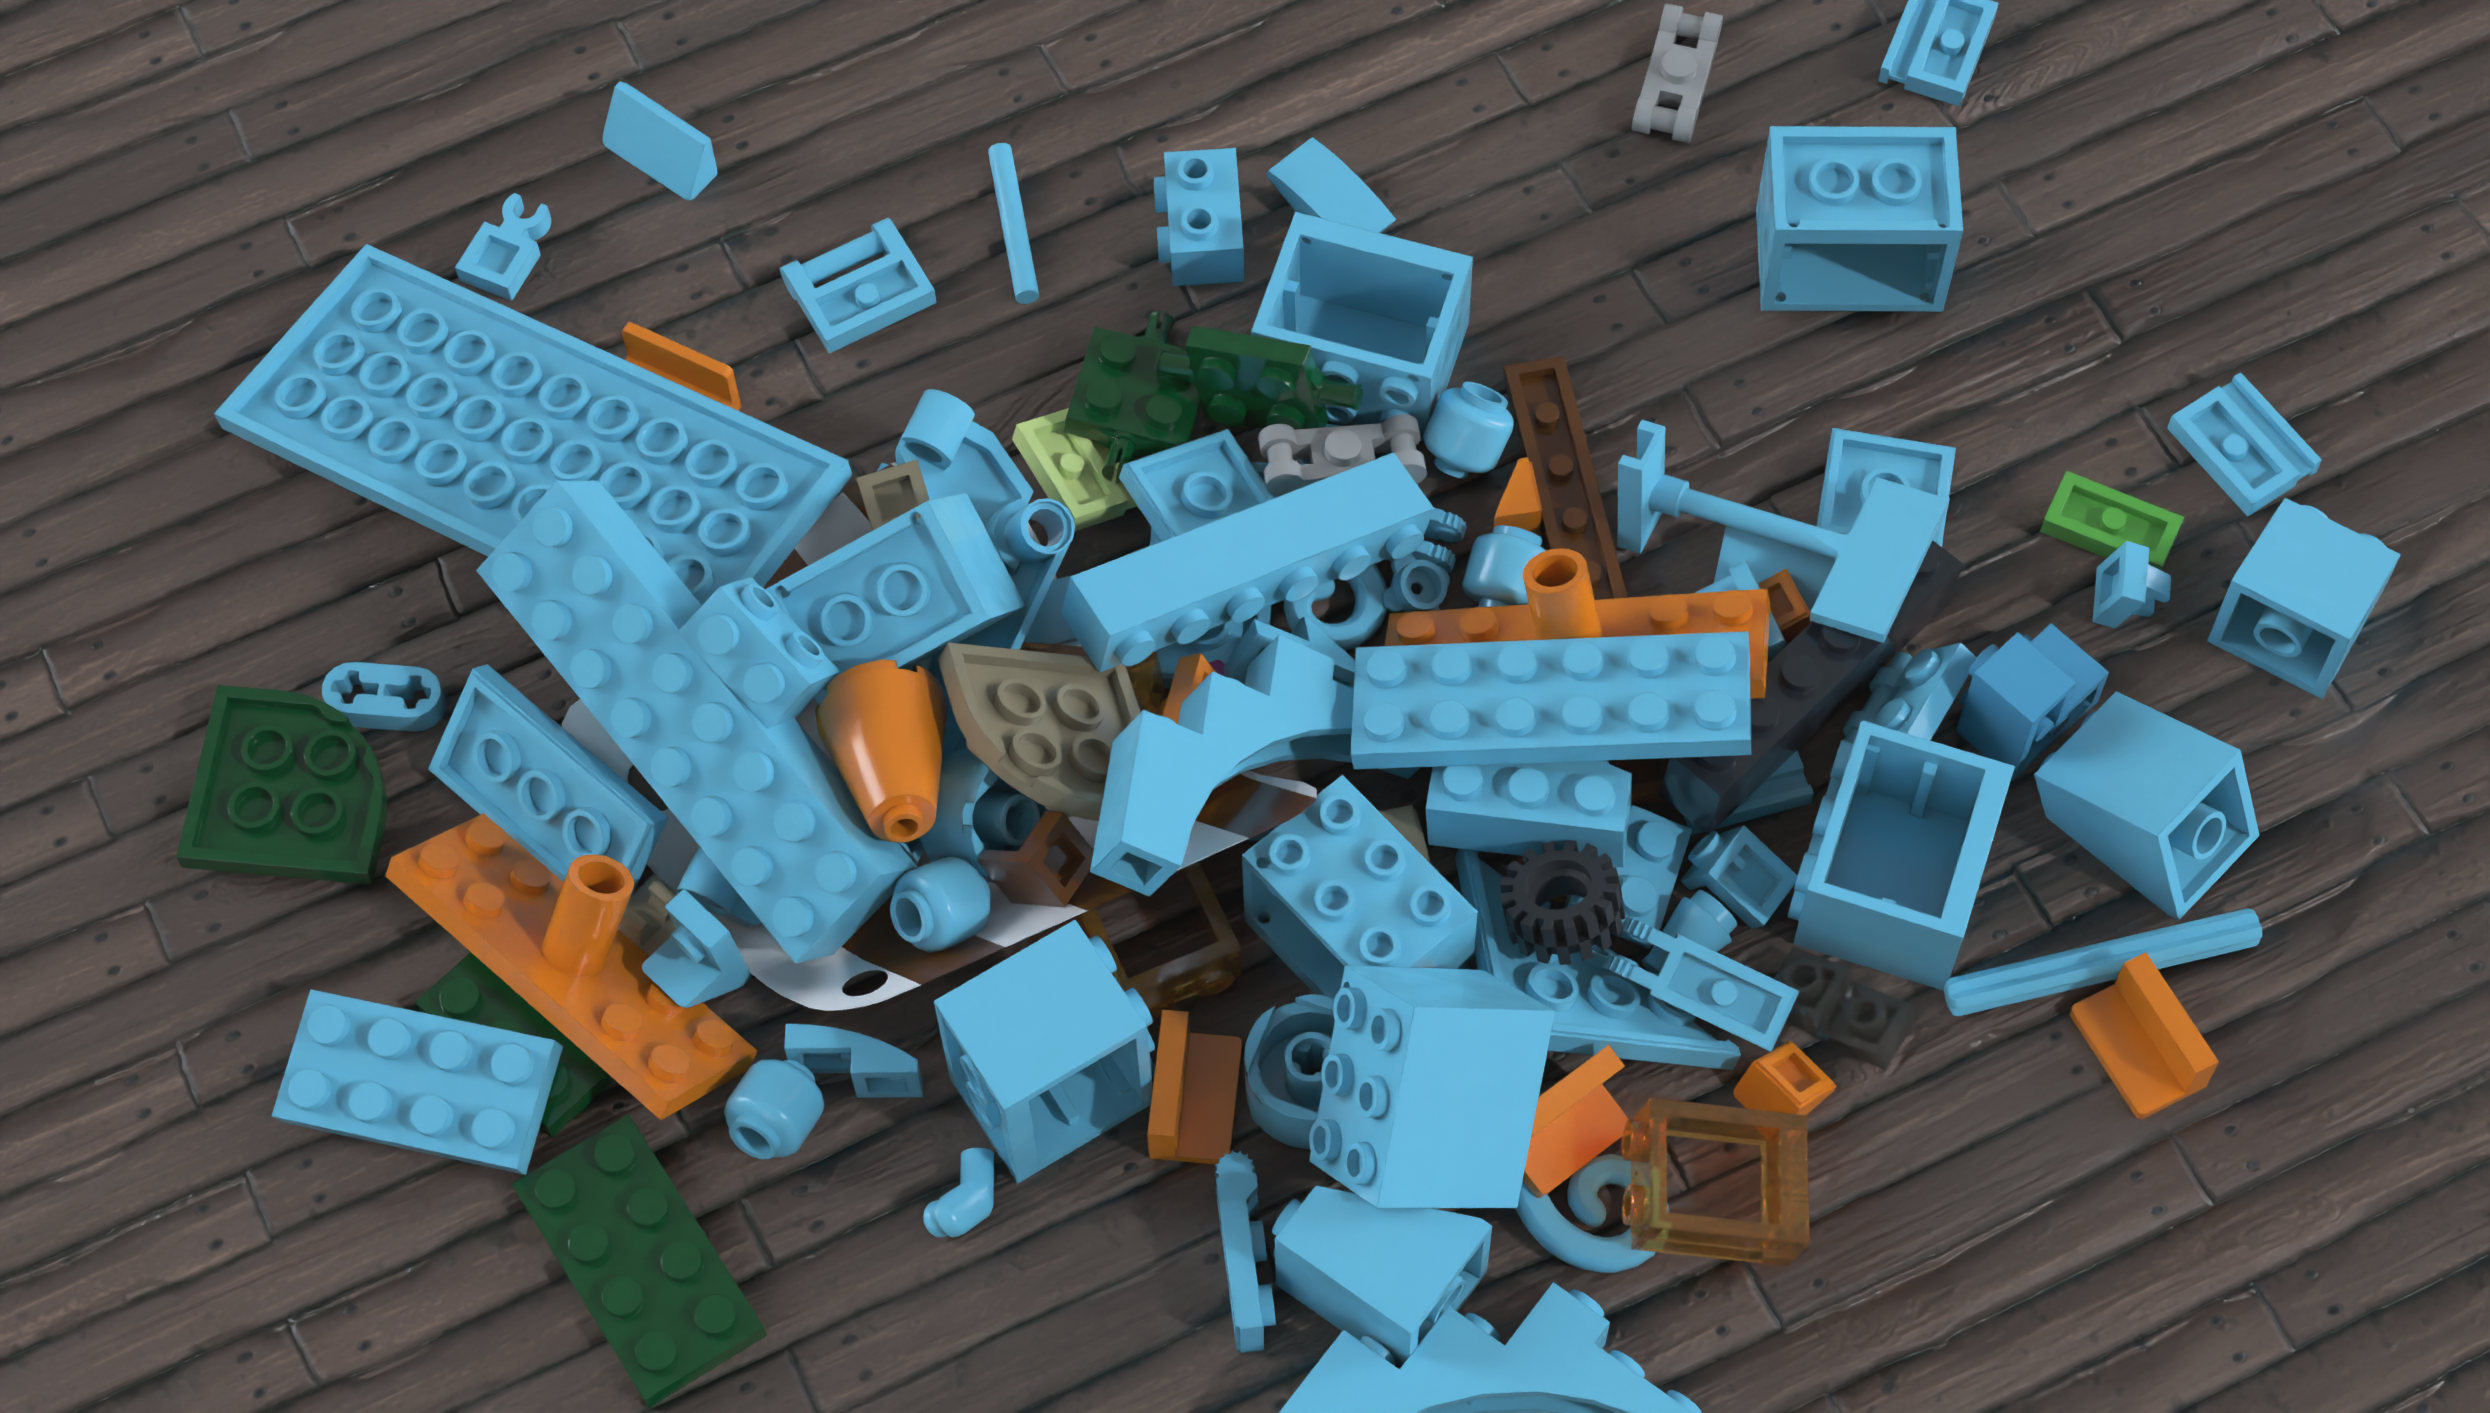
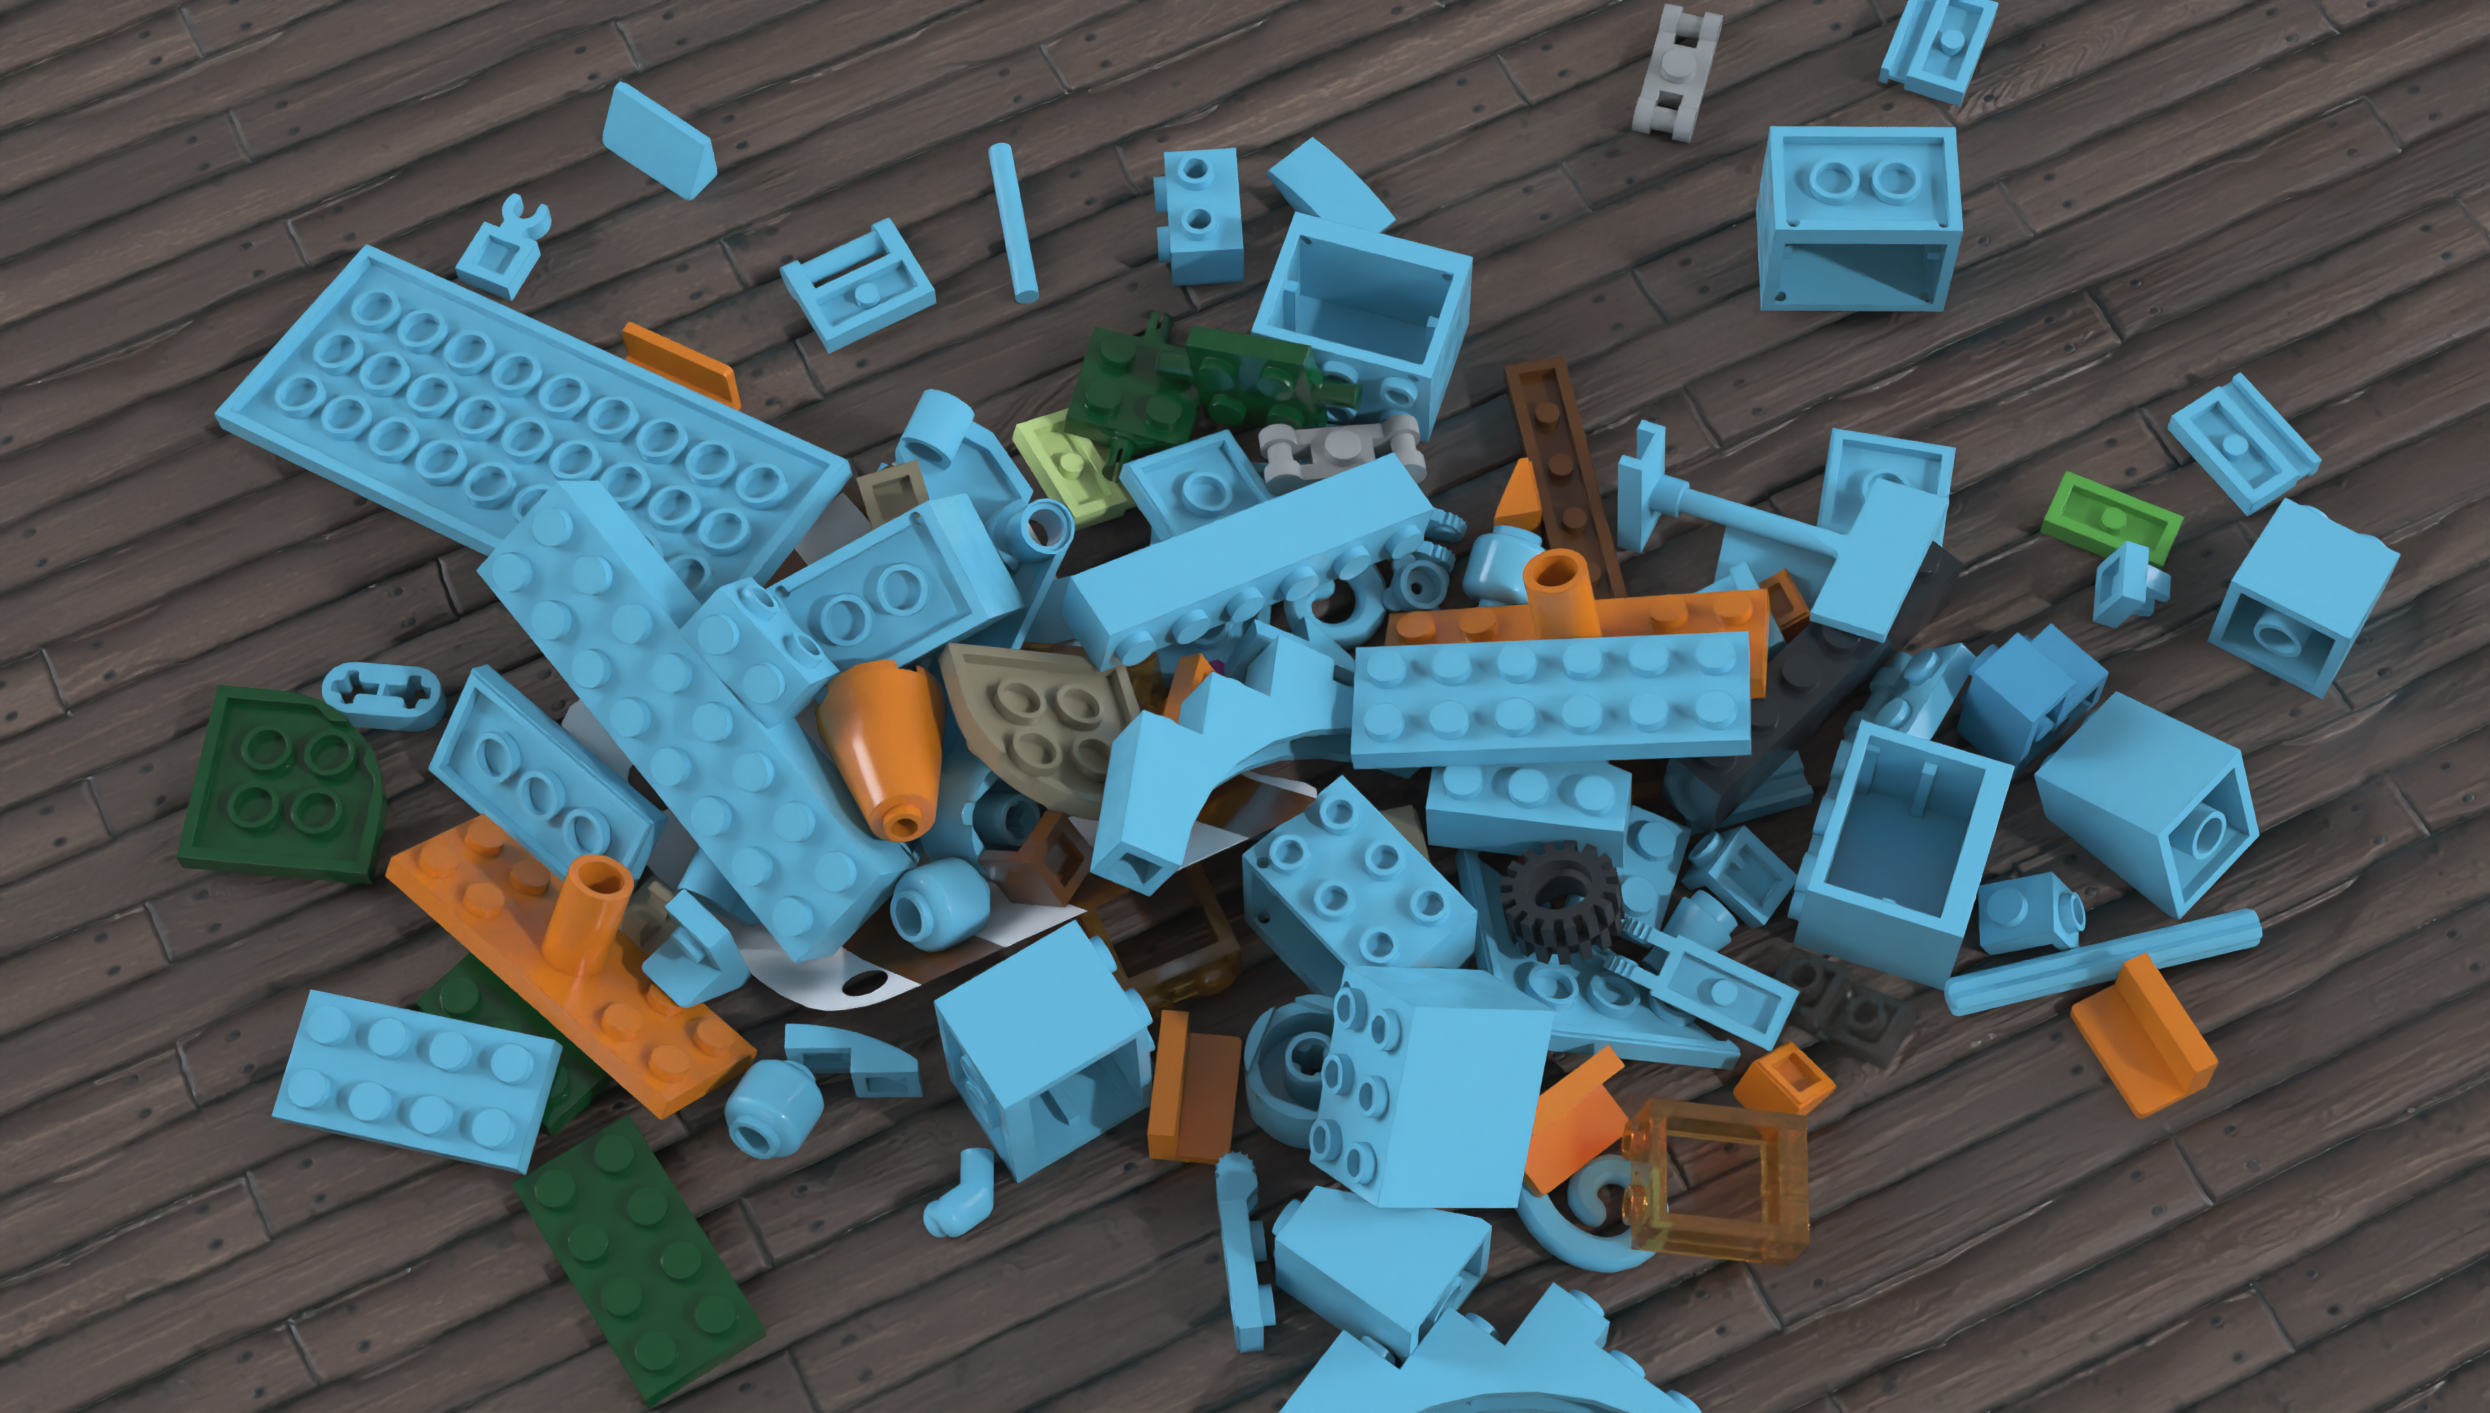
(1468, 429): medium azure head -> none
(2029, 914): none -> medium azure bracket

